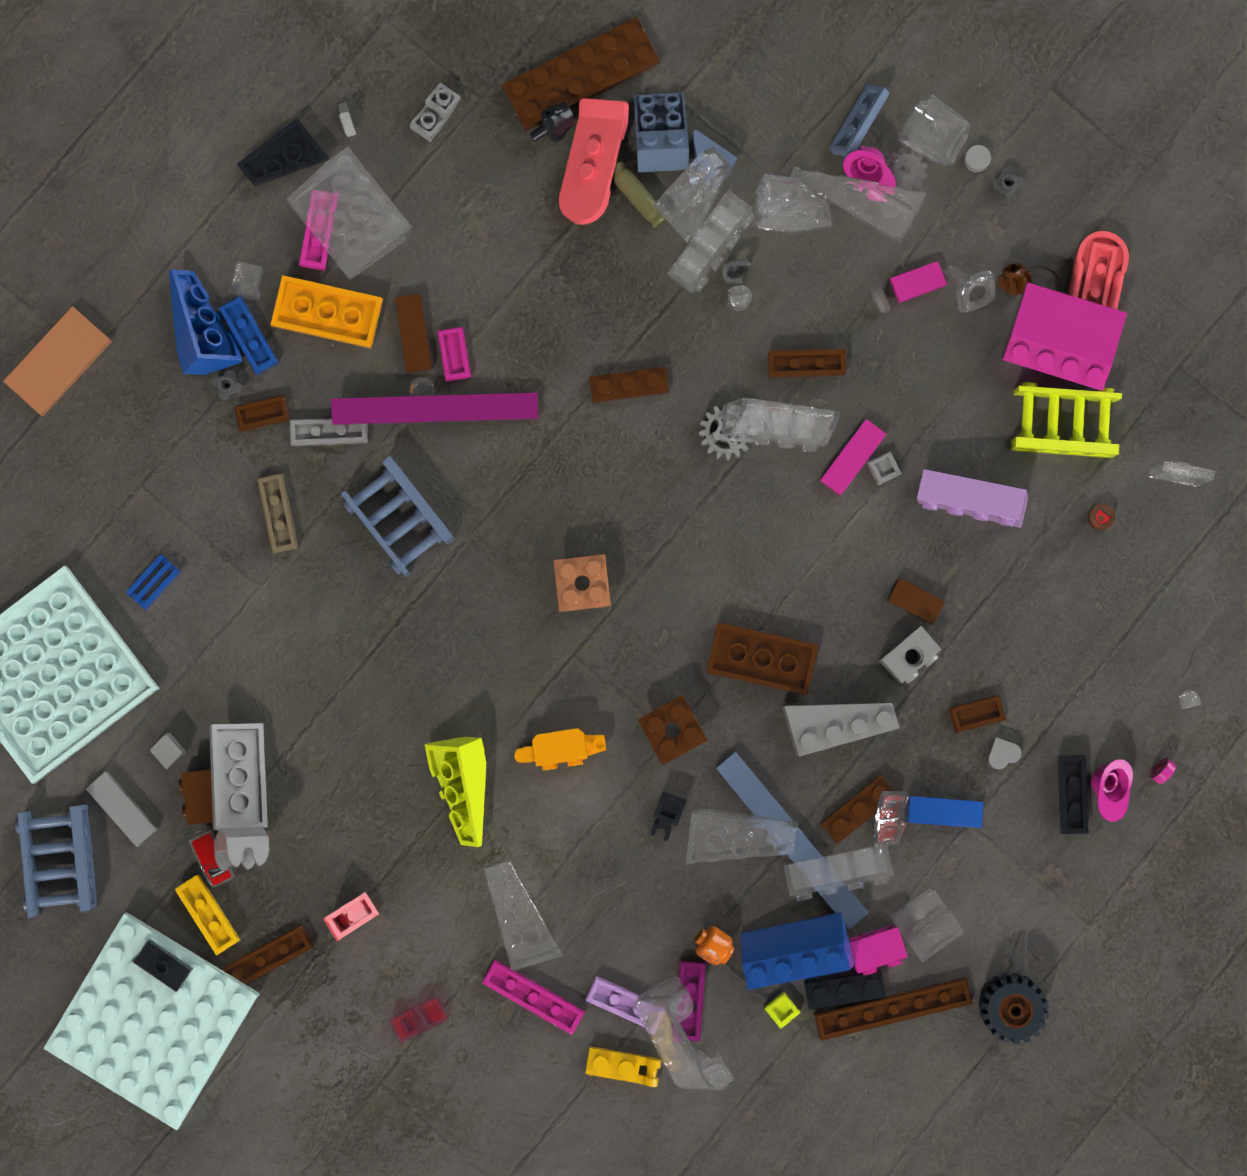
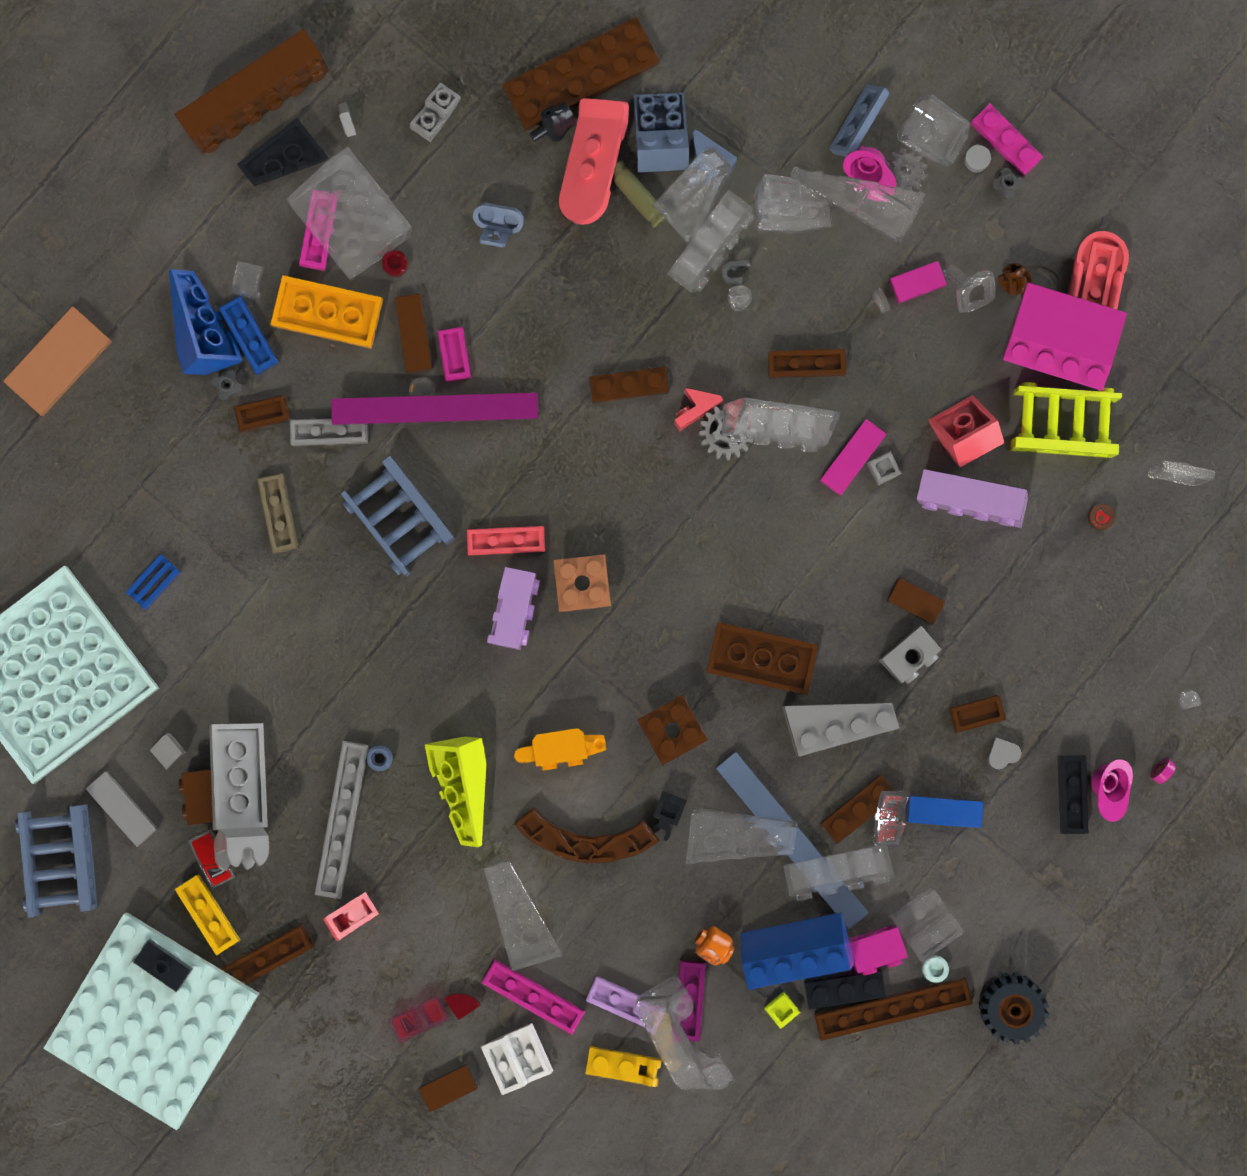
(253, 92): none -> reddish brown brick
(341, 820): none -> light grey tile
(371, 758): none -> sand blue plate
(394, 263): none -> dark red tile
(448, 1088): none -> reddish brown tile
(461, 1004): none -> dark red tile
(497, 221): none -> sand blue bracket
(505, 540): none -> coral tile
(514, 609): none -> lavender wedge
(517, 1059): none -> white slope
(583, 847): none -> reddish brown tile
(701, 402): none -> coral slope
(935, 969): none -> light aqua tile
(967, 431): none -> coral slope
(1006, 140): none -> dark pink plate

